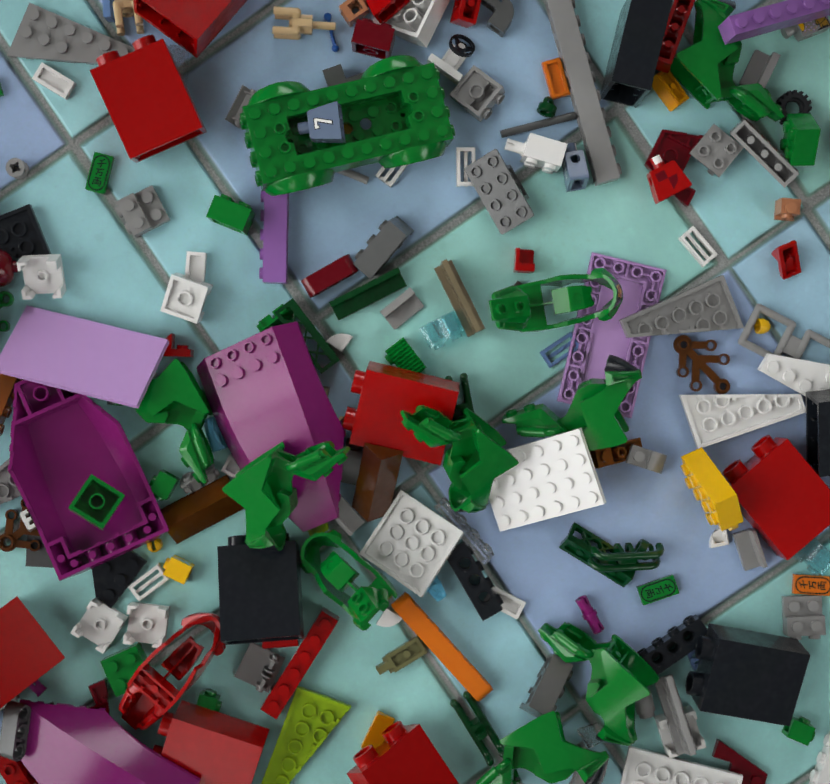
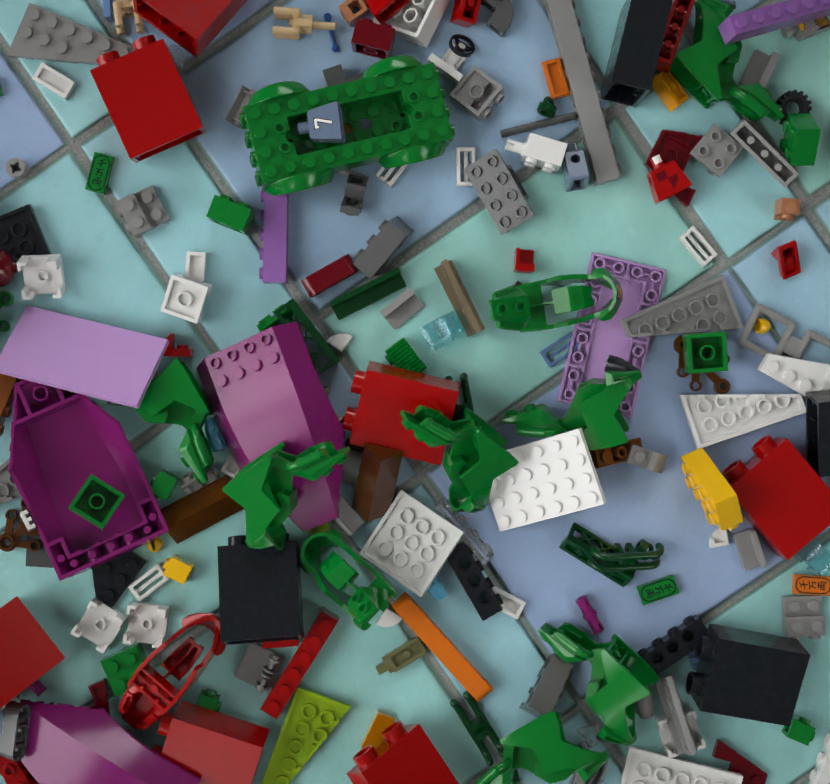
(354, 195): none -> dark grey brick
(705, 352): none -> green brick

